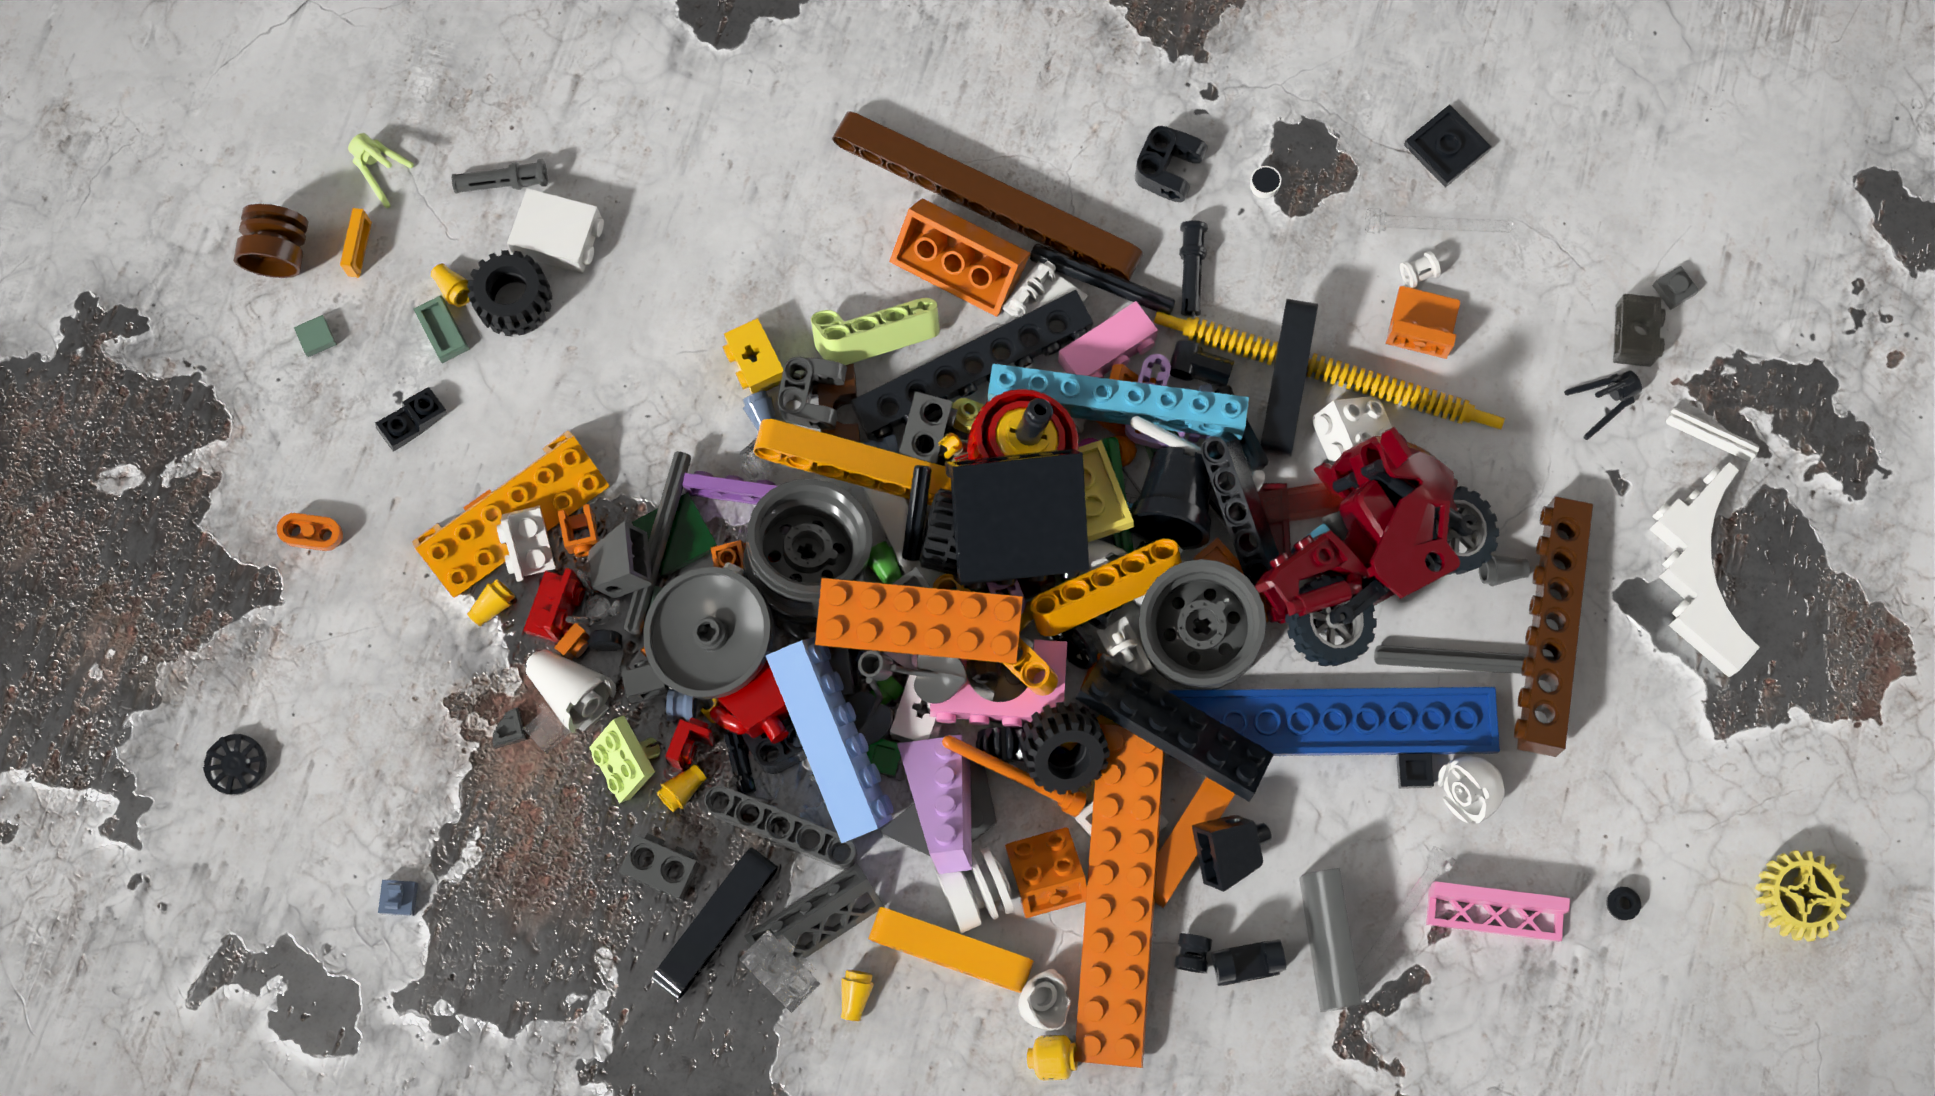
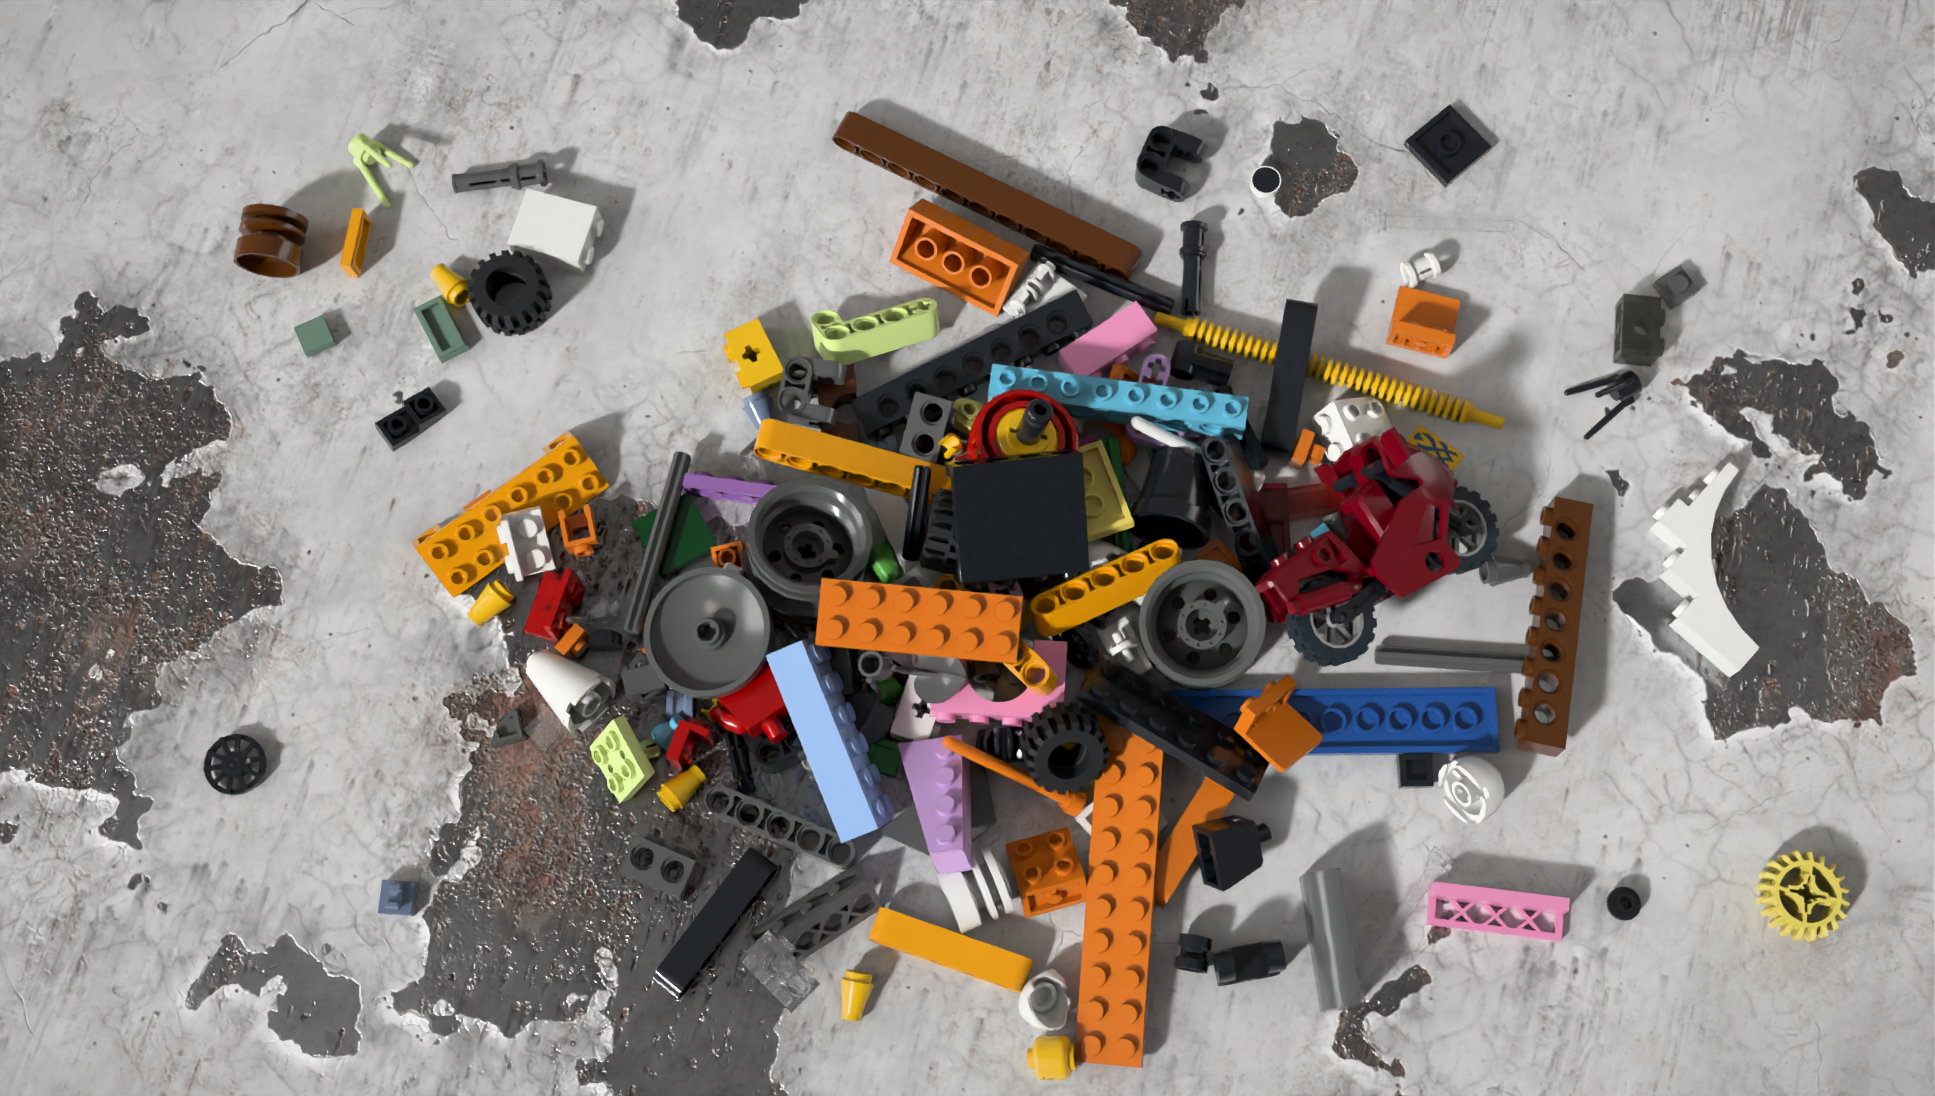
(311, 531): orange plate -> none
(620, 562): dark grey torso -> none
(663, 732): none -> medium azure rock
(1276, 727): none -> orange bracket
(1306, 450): none -> orange tile
(1435, 446): none -> yellow sticker
(1712, 434): white axle -> none

